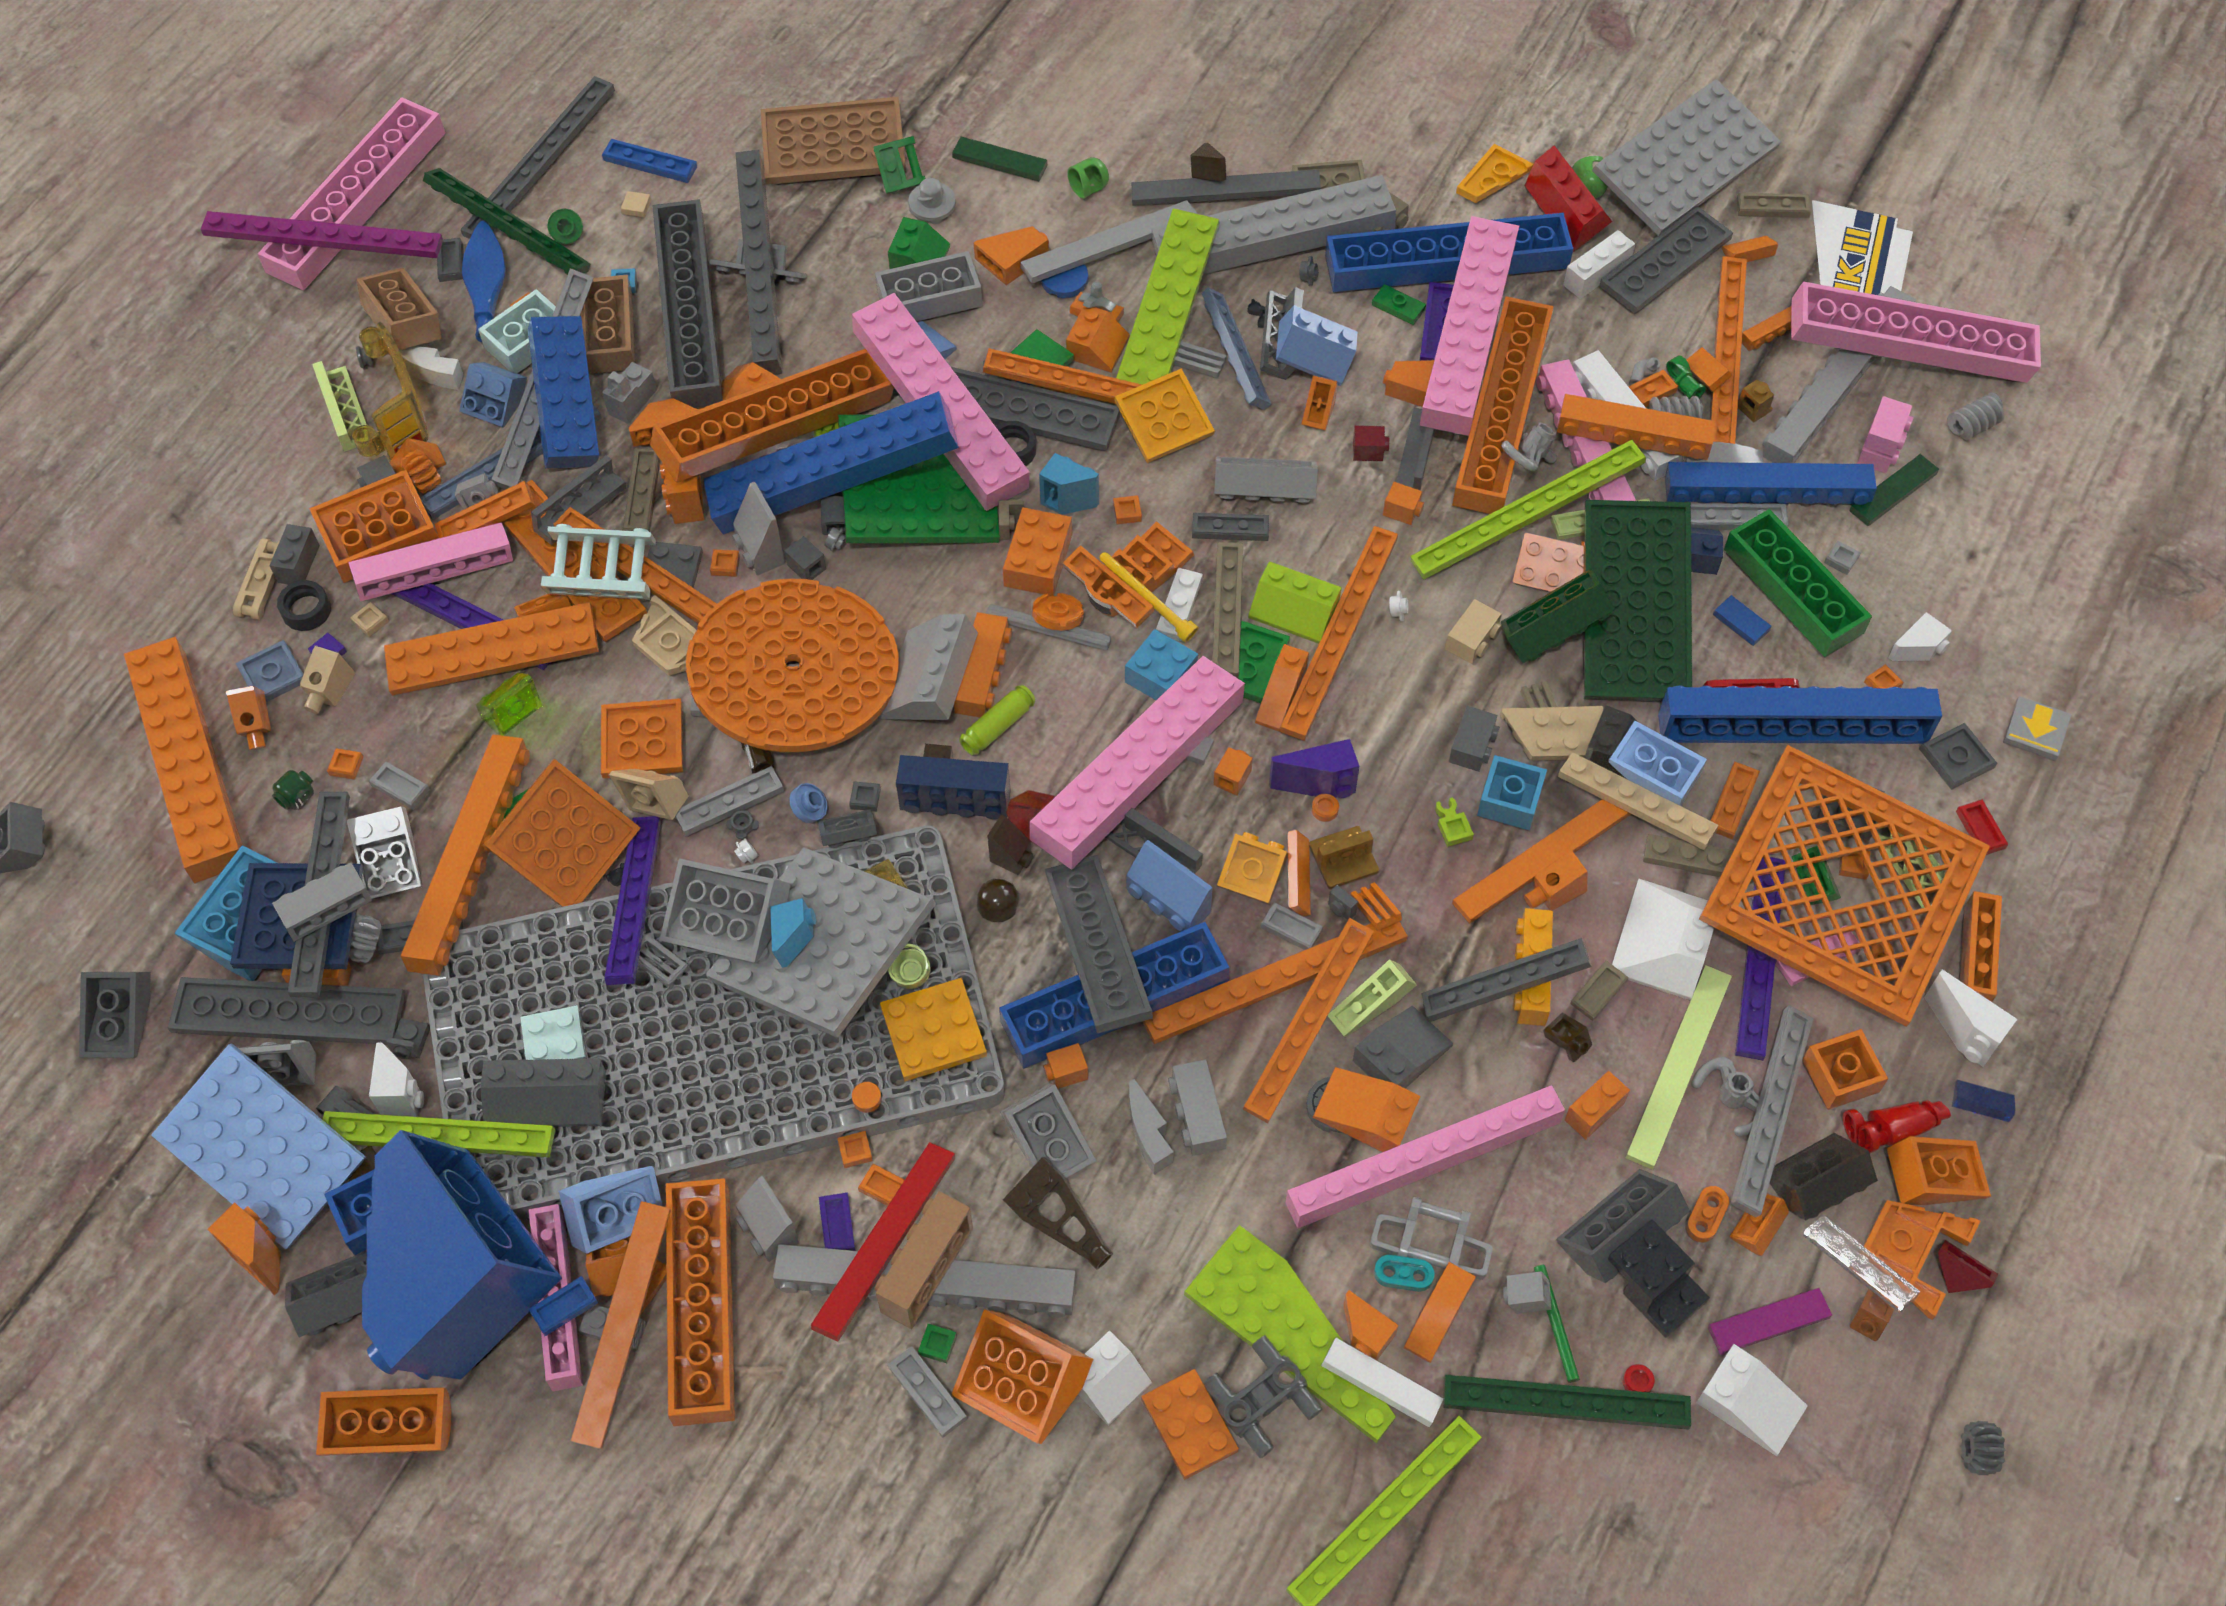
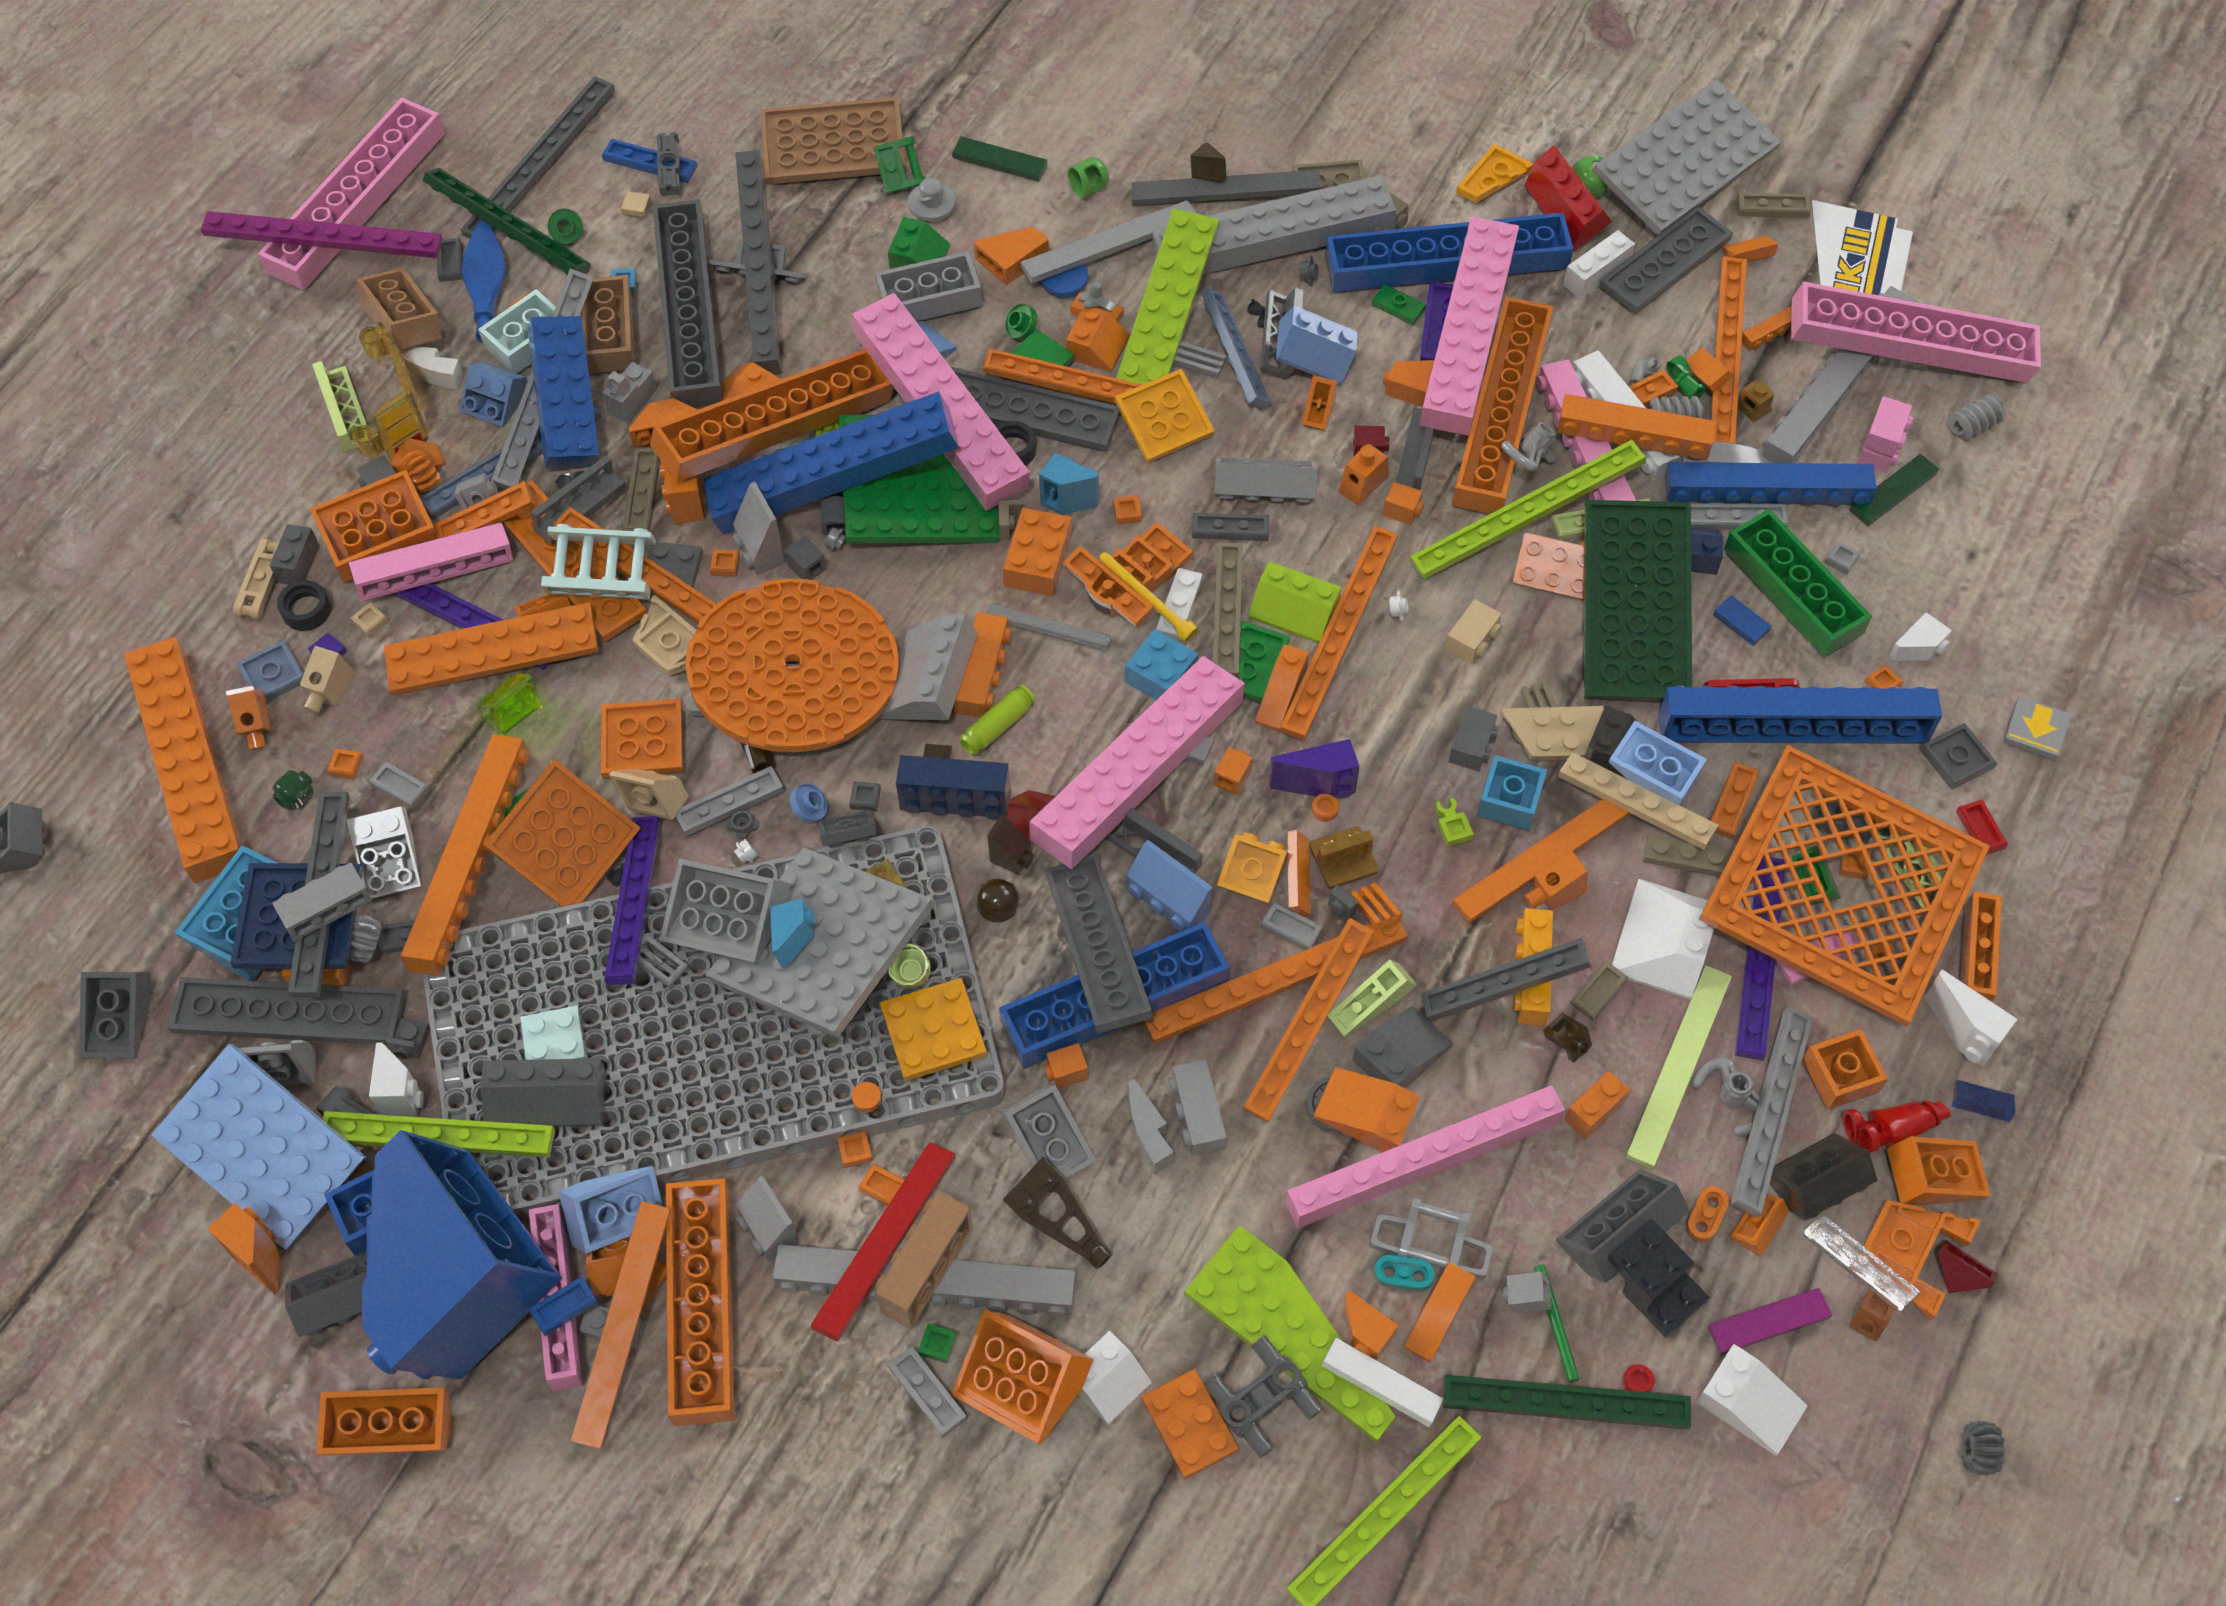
(363, 358): dark grey bush -> none
(564, 479): none -> black piece
(668, 176): none -> dark grey piece
(837, 1222): dark purple tile -> none
(1021, 321): none -> green plate
(1058, 611): orange tile -> none
(1369, 469): none -> orange torso
(1557, 616): dark green slope -> none

